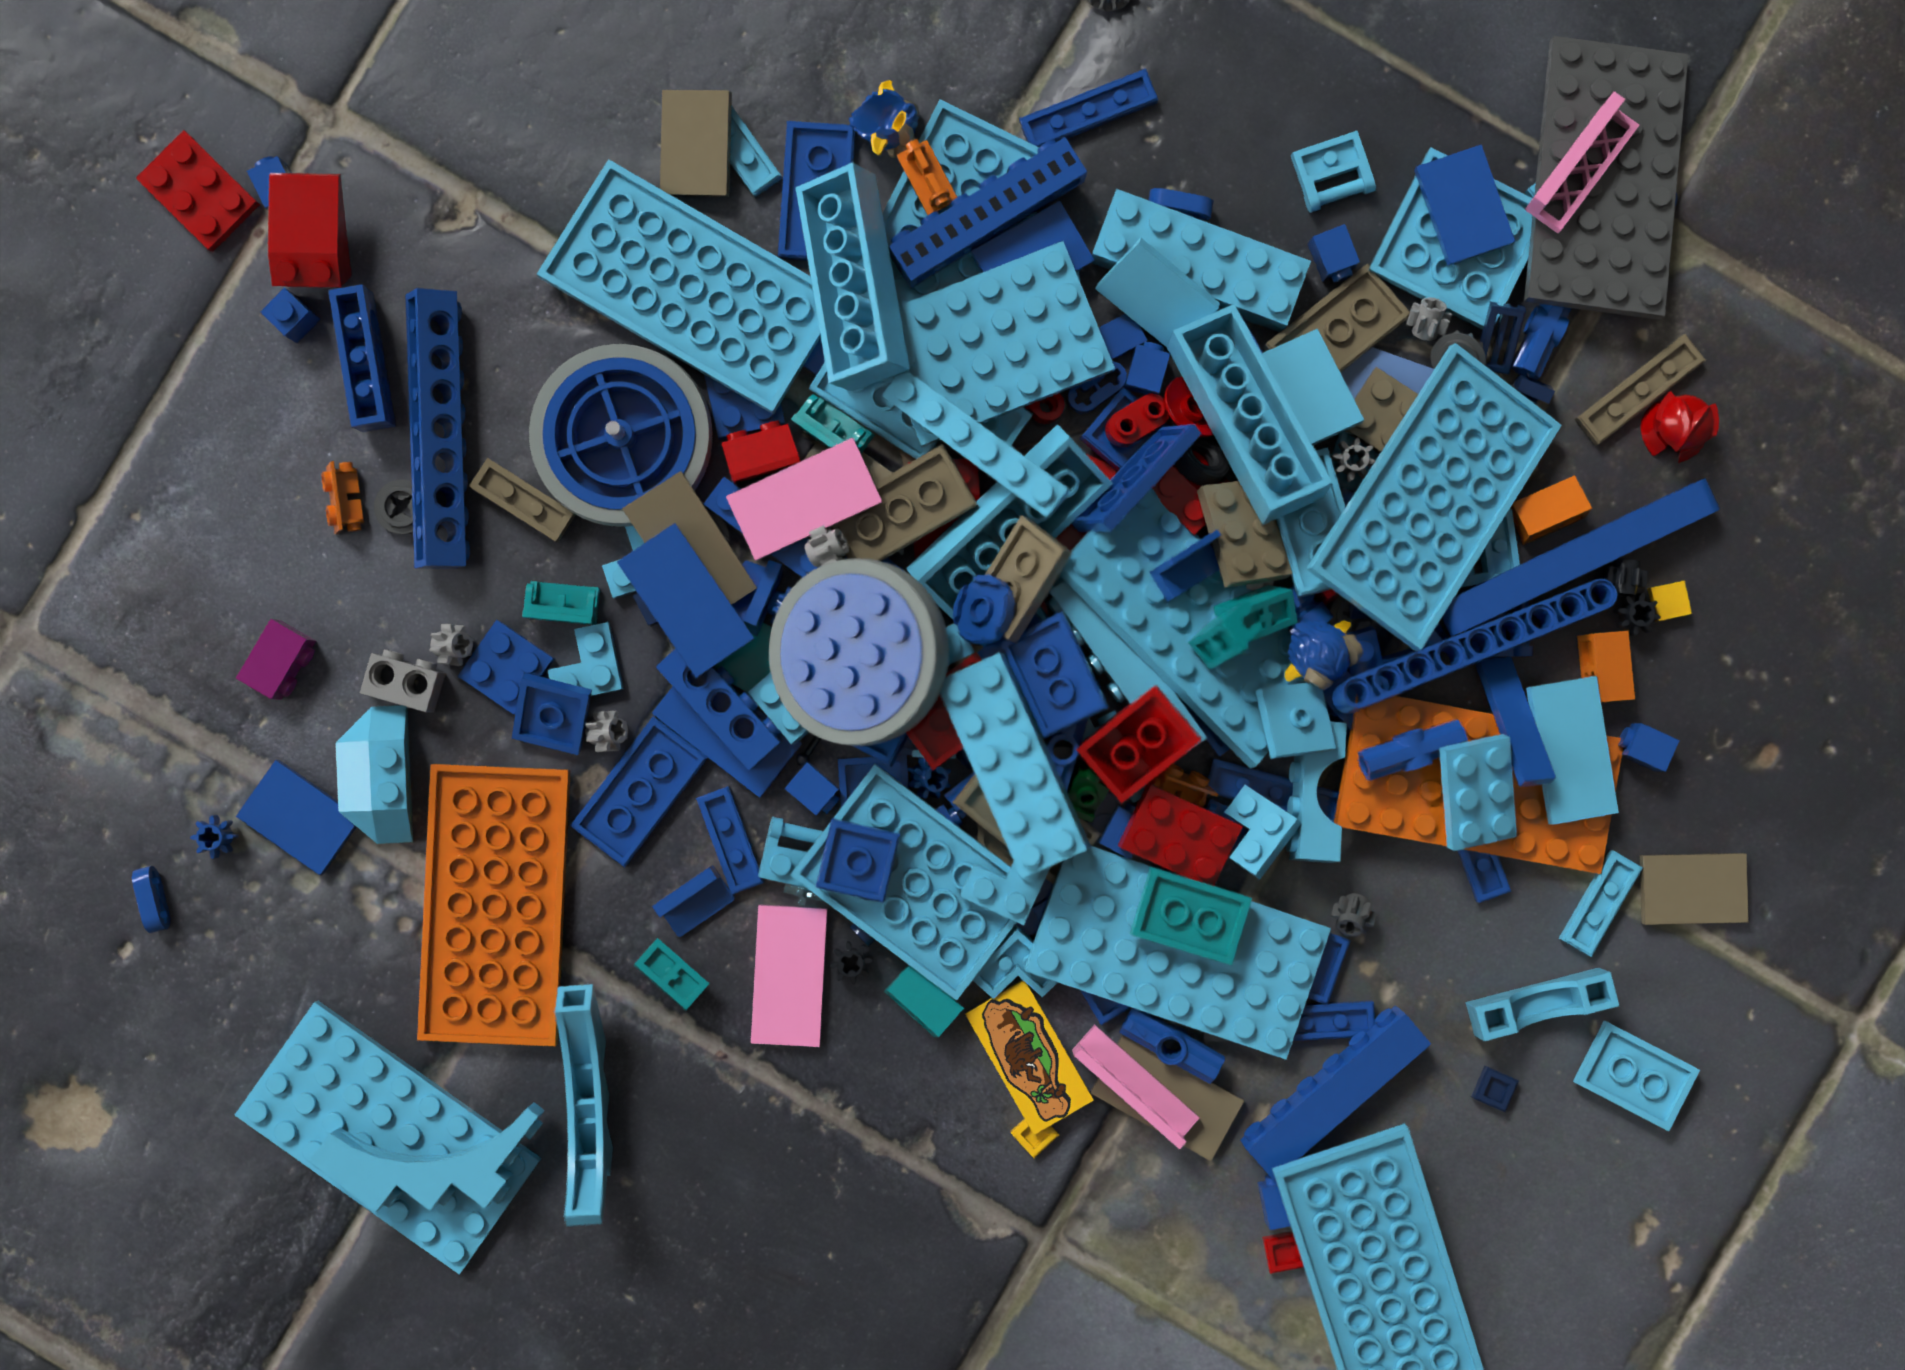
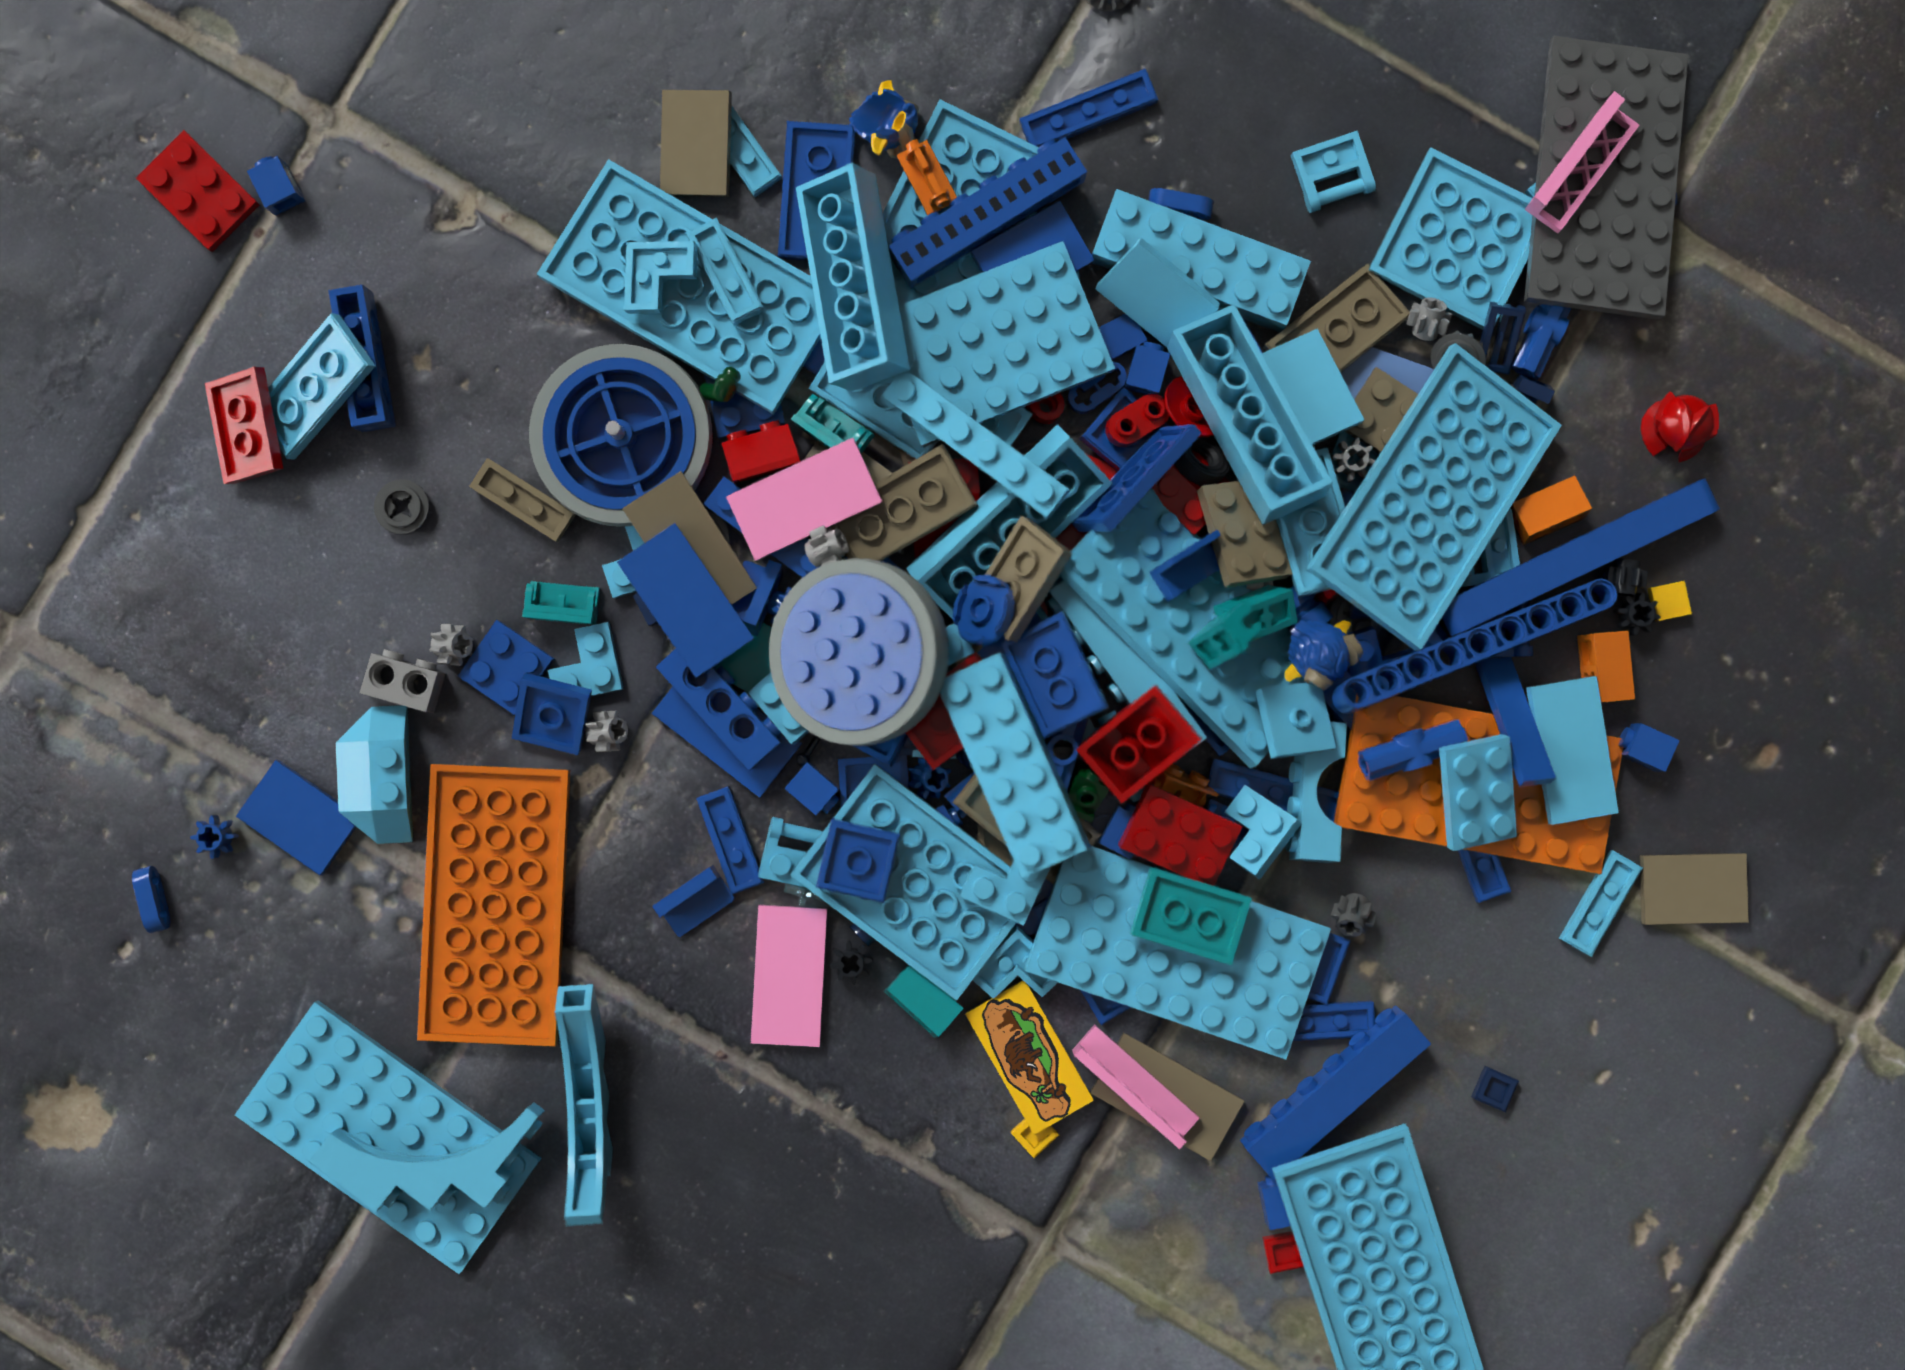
(244, 425): none -> plate
(277, 660): magenta brick -> none
(290, 315): blue brick -> none
(307, 231): red slope -> none
(317, 384): none -> medium azure tile
(339, 484): orange hinge -> none
(425, 445): blue brick -> none
(639, 791): blue tile -> none
(651, 264): none -> medium azure plate
(671, 974): teal hinge -> none
(724, 386): none -> dark green arm
(725, 272): none -> medium azure tile
(1192, 1054): blue piece -> none
(1334, 254): blue brick -> none
(1464, 205): blue tile -> none
(1563, 996): medium azure arch -> none
(1636, 1075): medium azure plate -> none
(1640, 389): dark tan tile -> none

